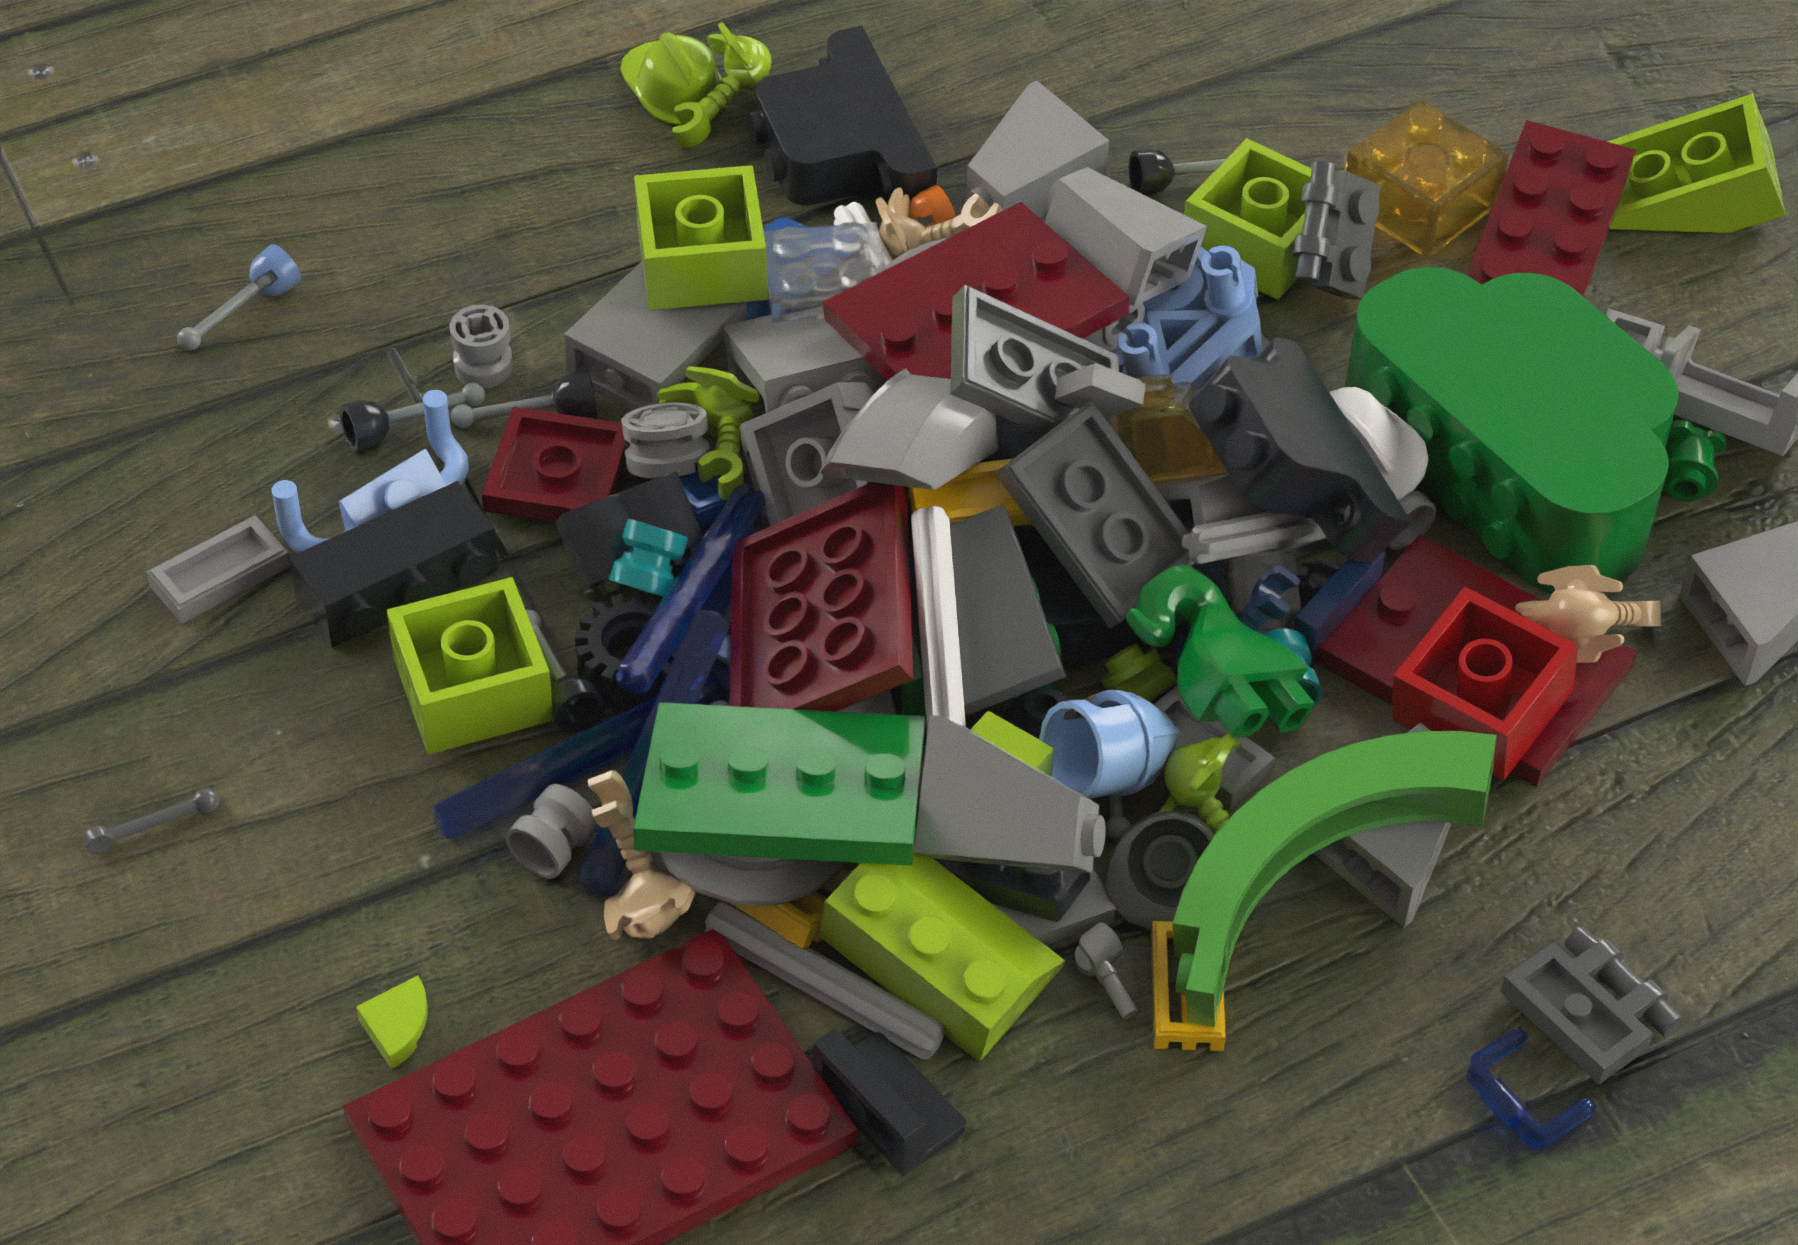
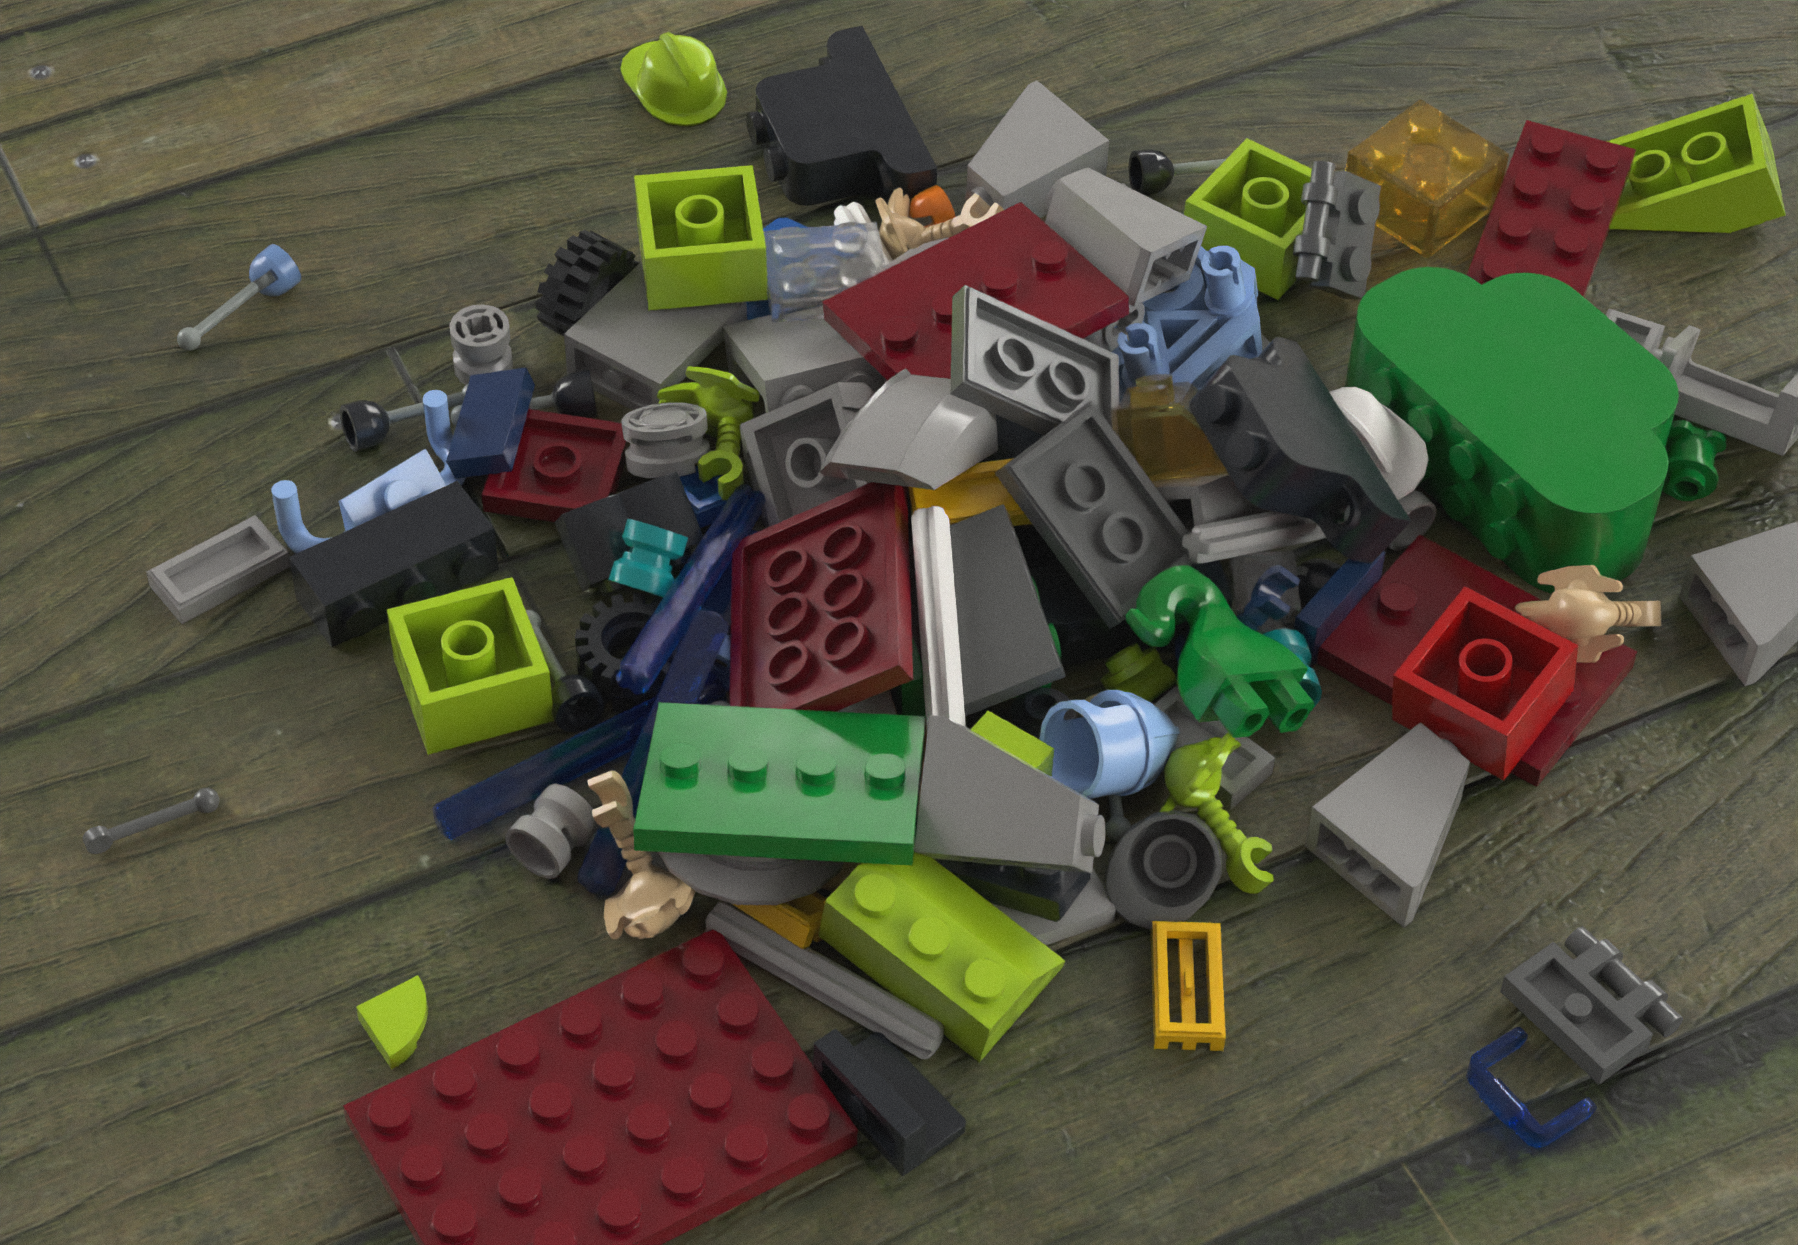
(490, 423): none -> dark blue tile
(580, 279): none -> black tyre
(745, 65): lime piece -> none
(1093, 957): light grey hand -> none
(1107, 388): light grey tile -> none
(1311, 806): bright green arch -> none

